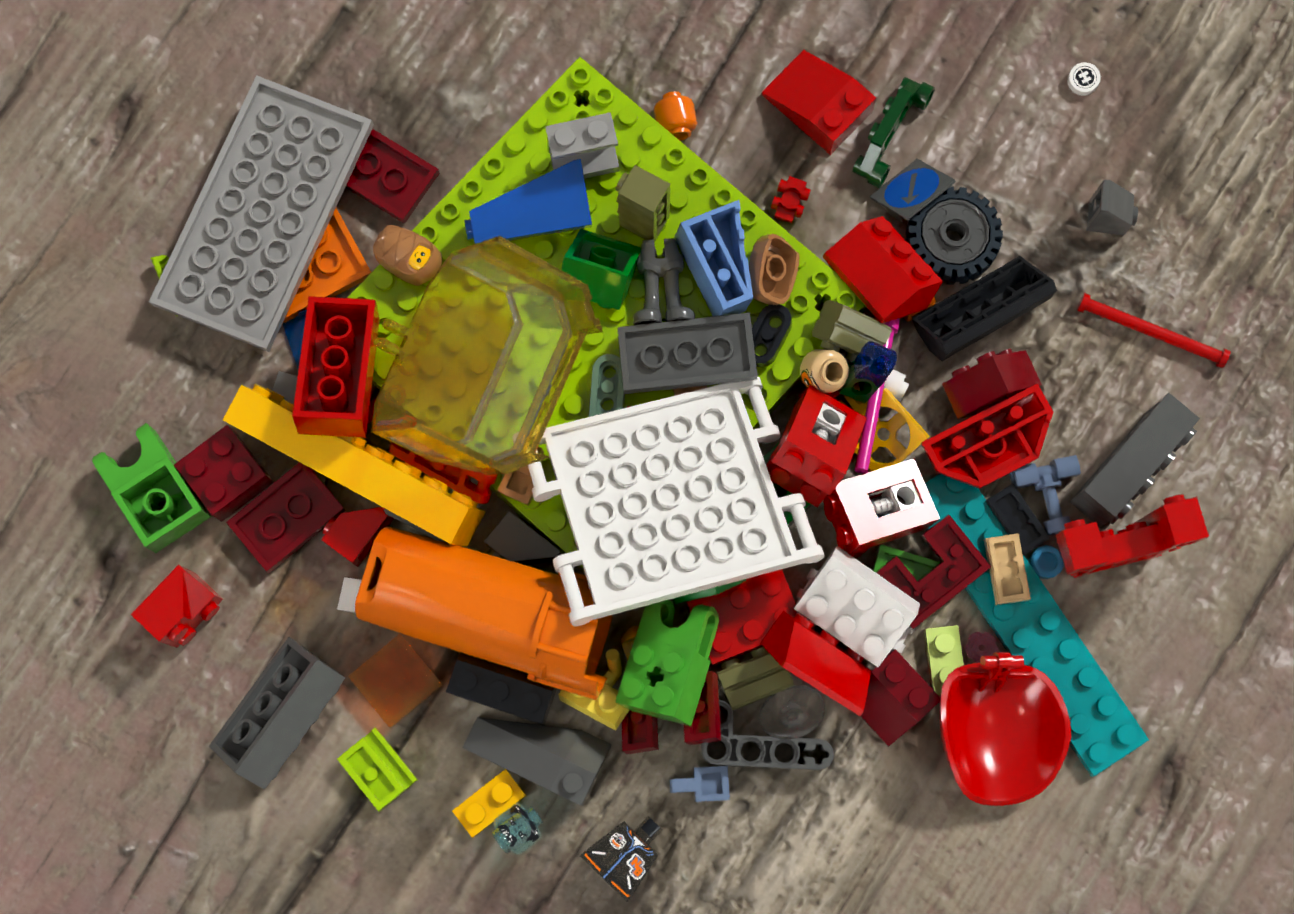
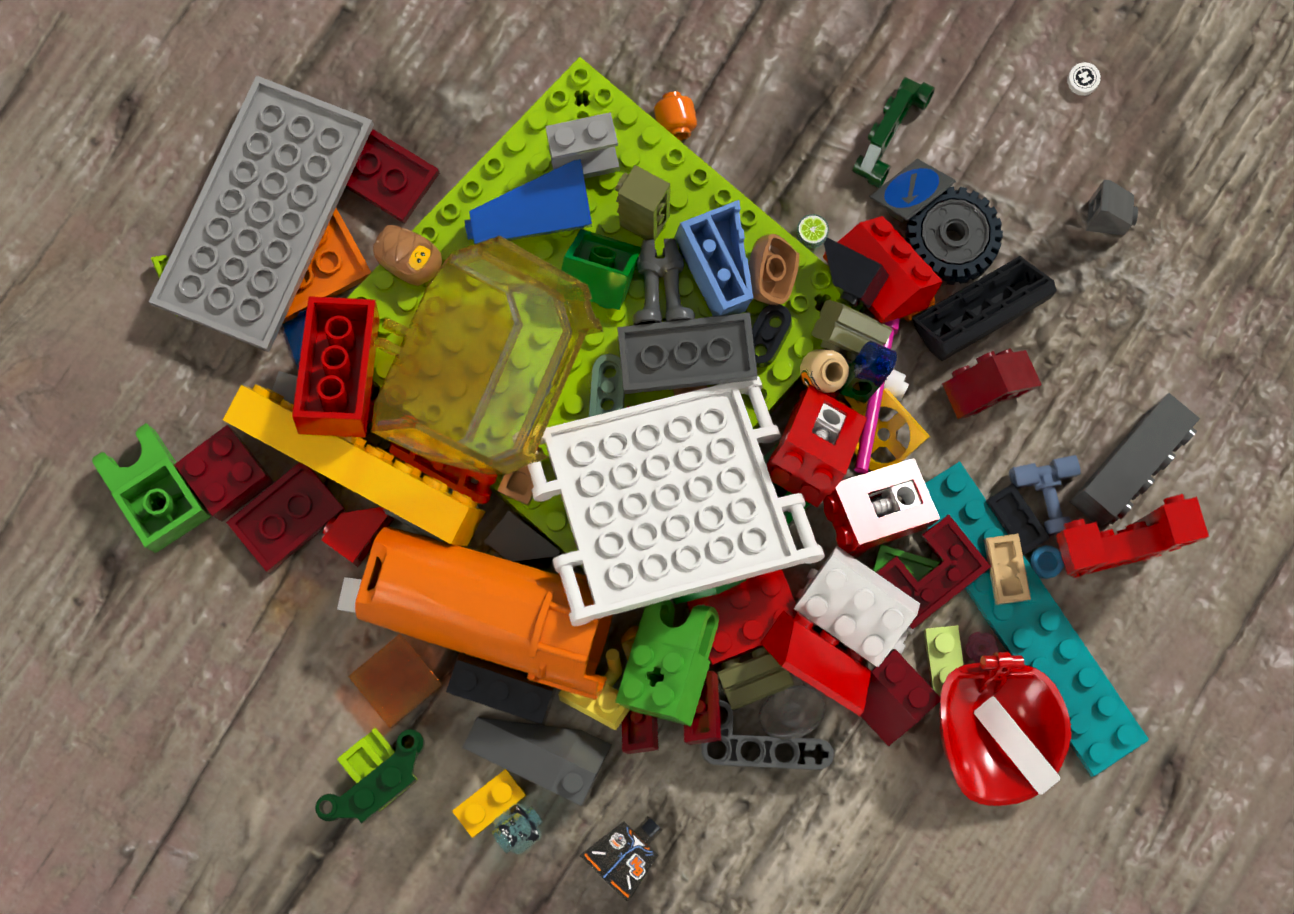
(177, 607): red slope -> none
(276, 713): dark grey slope -> none
(378, 786): none -> dark green plate
(707, 784): sand blue plate -> none
(788, 205): red piece -> none
(812, 230): none -> tile
(820, 100): red slope -> none
(854, 274): none -> black slope
(993, 440): red wedge -> none
(1017, 745): none -> white sticker
(1154, 330): red bar -> none

